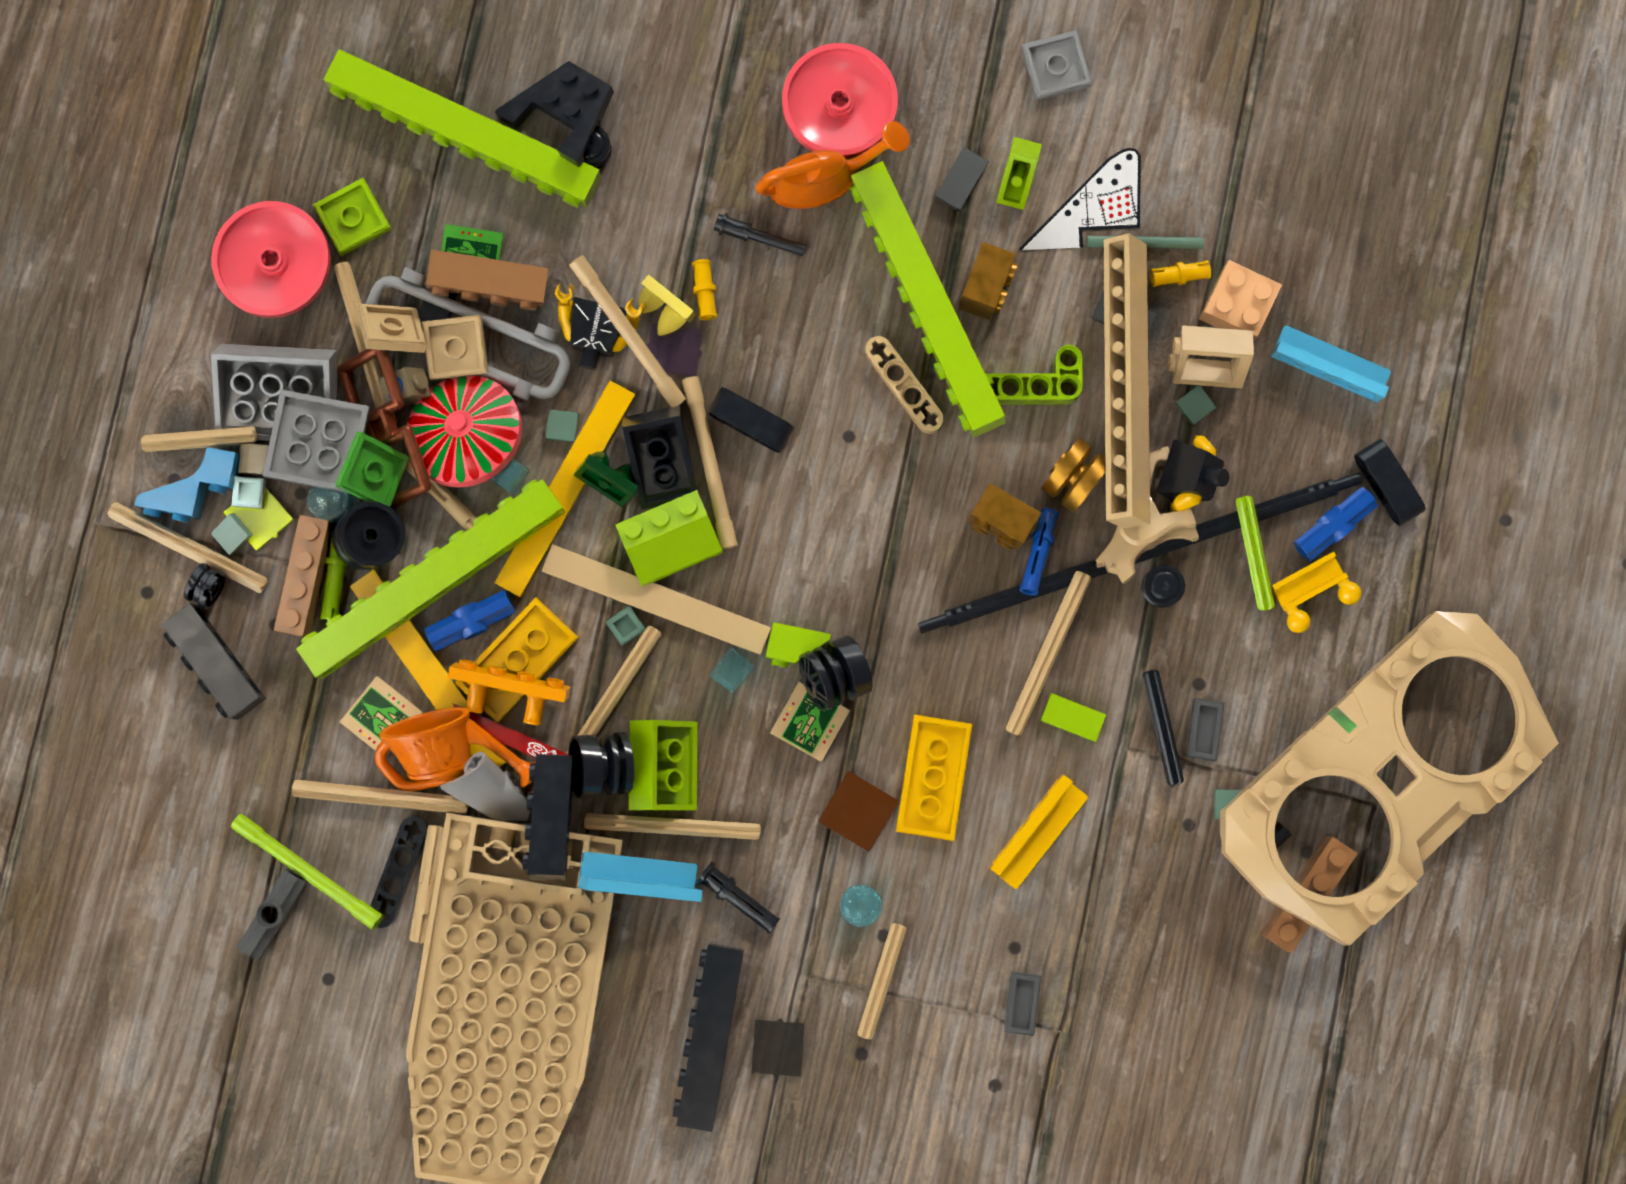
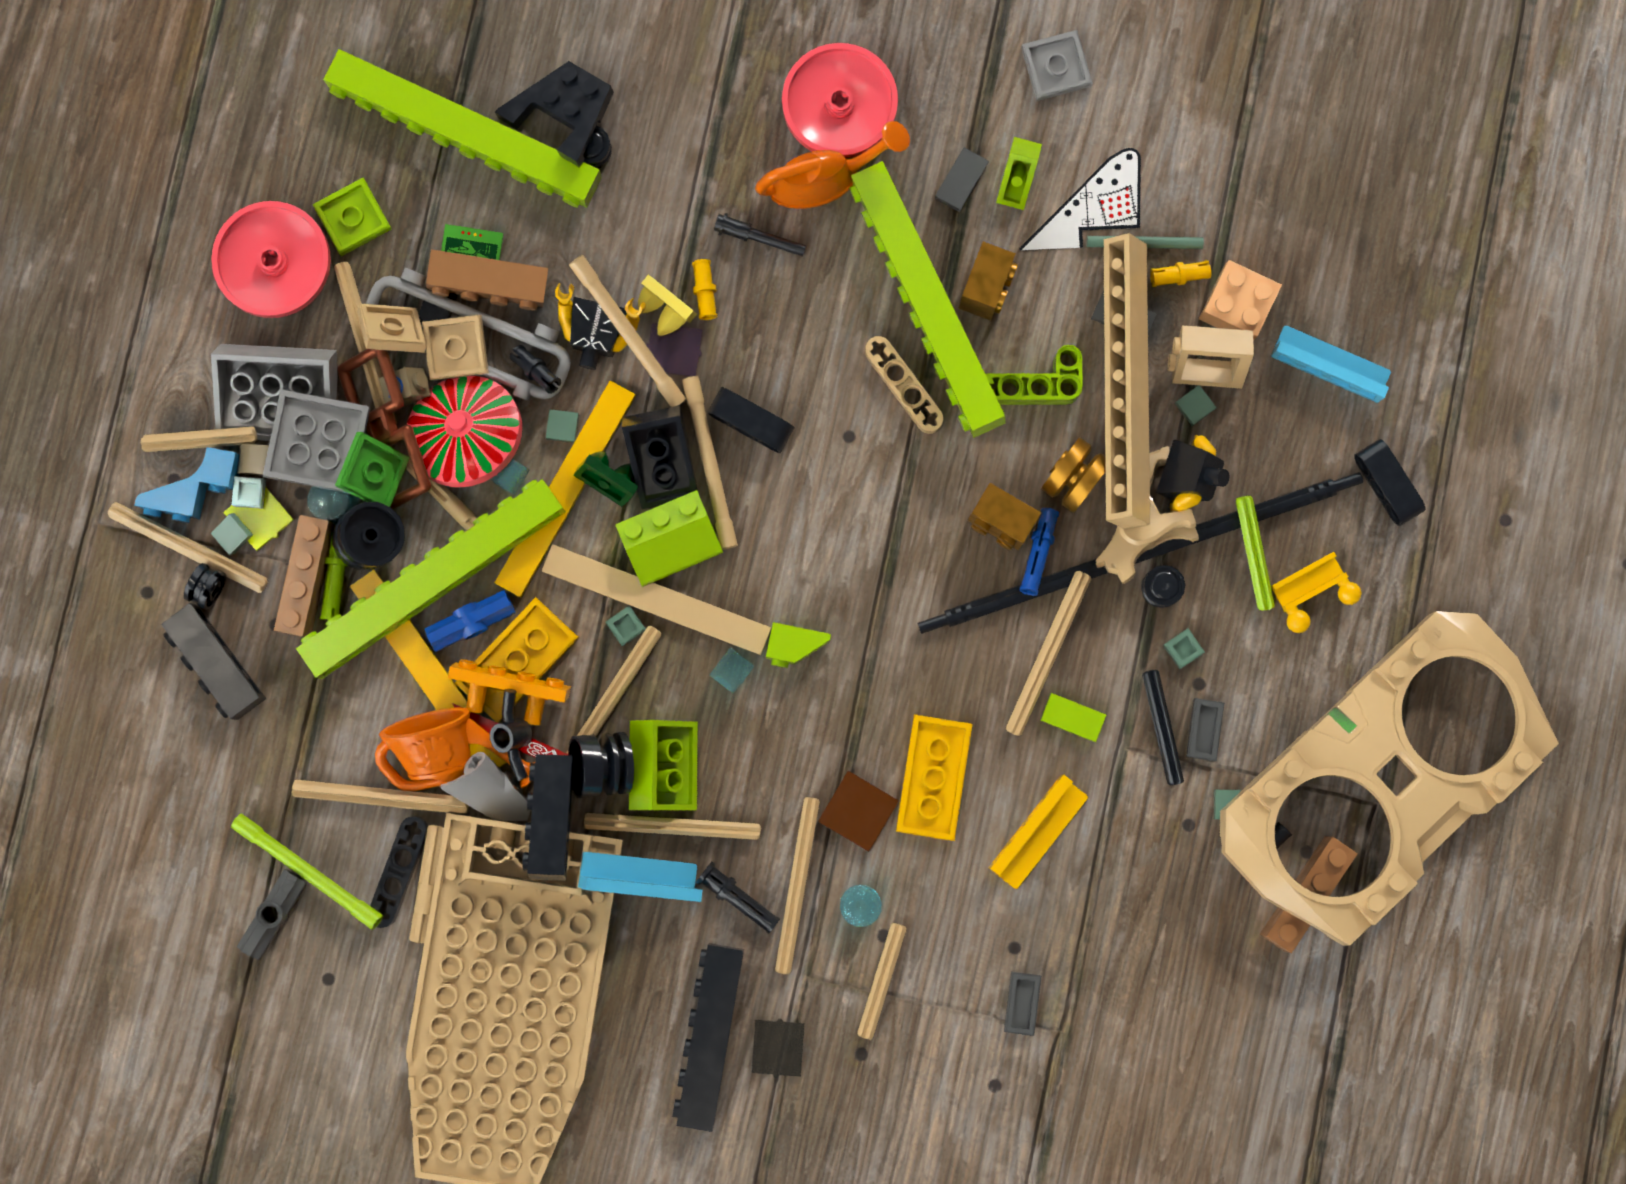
(377, 709): tile -> none
(511, 735): none -> black piece
(535, 369): none -> black pin
(797, 885): none -> tan axle
(807, 726): tile -> none
(835, 673): black wheel -> none
(1183, 648): none -> sand green tile
(1335, 524): blue piece -> none

